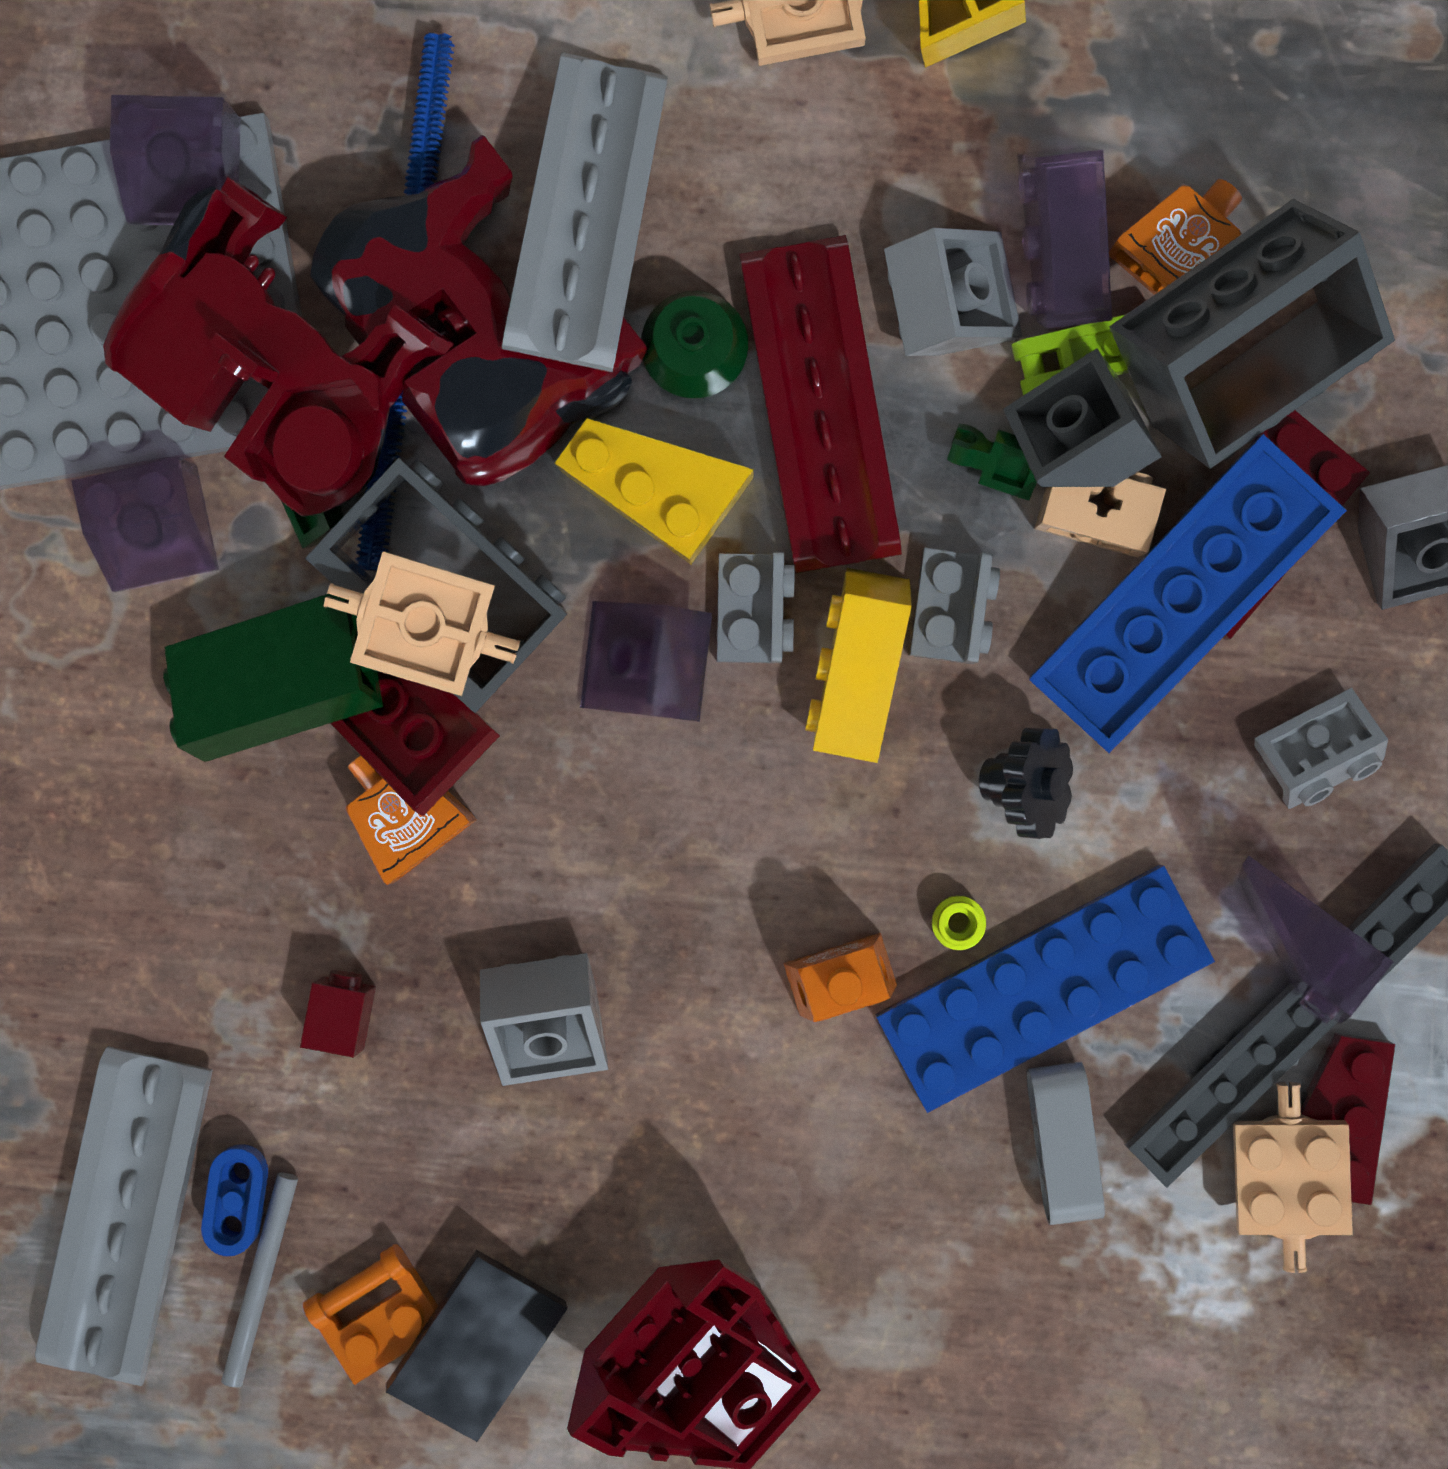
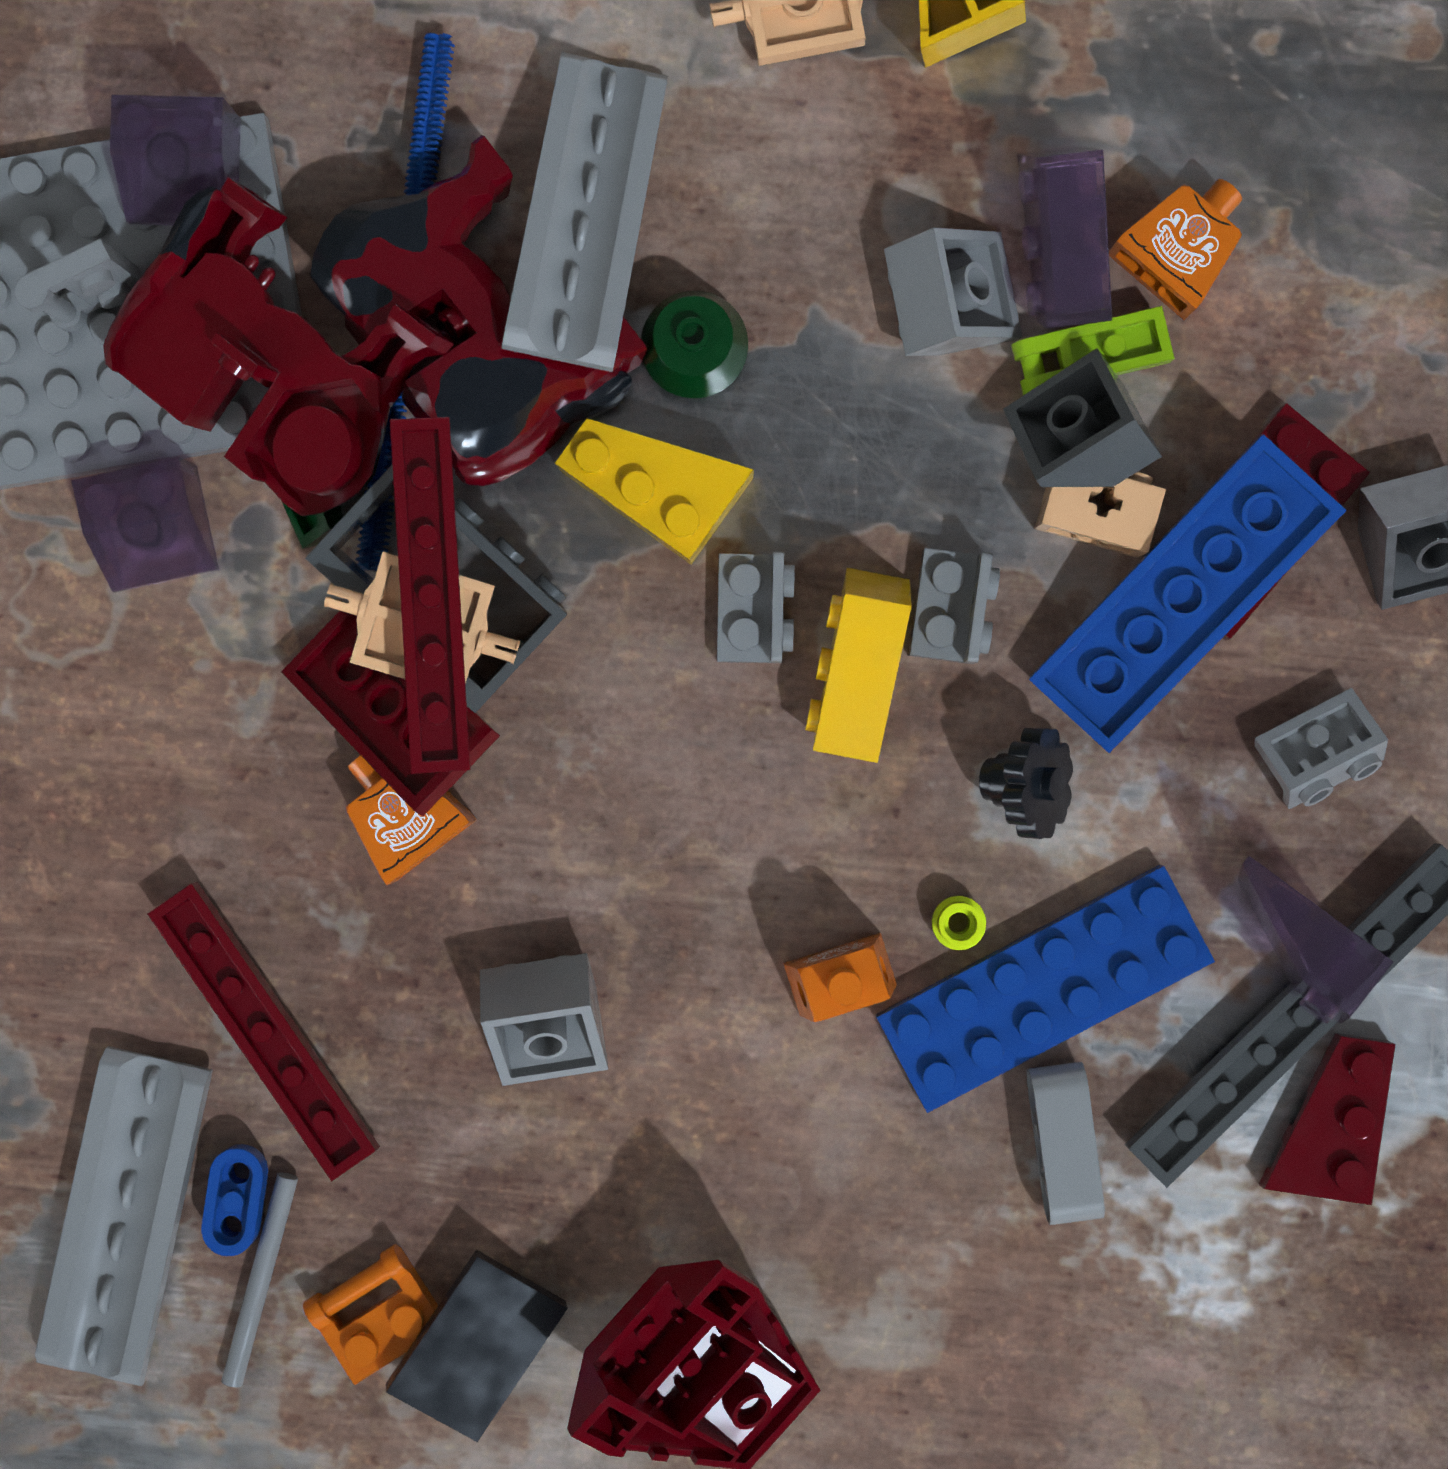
(92, 274): none -> light grey plate
(263, 1030): none -> dark red plate
(266, 679): dark green brick -> none
(338, 1014): dark red brick -> none
(430, 594): none -> dark red plate
(646, 660): clear purple slope -> none
(820, 404): dark red plate -> none
(1000, 461): dark green plate -> none
(1229, 298): dark grey hose -> none
(1292, 1177): light nougat plate -> none

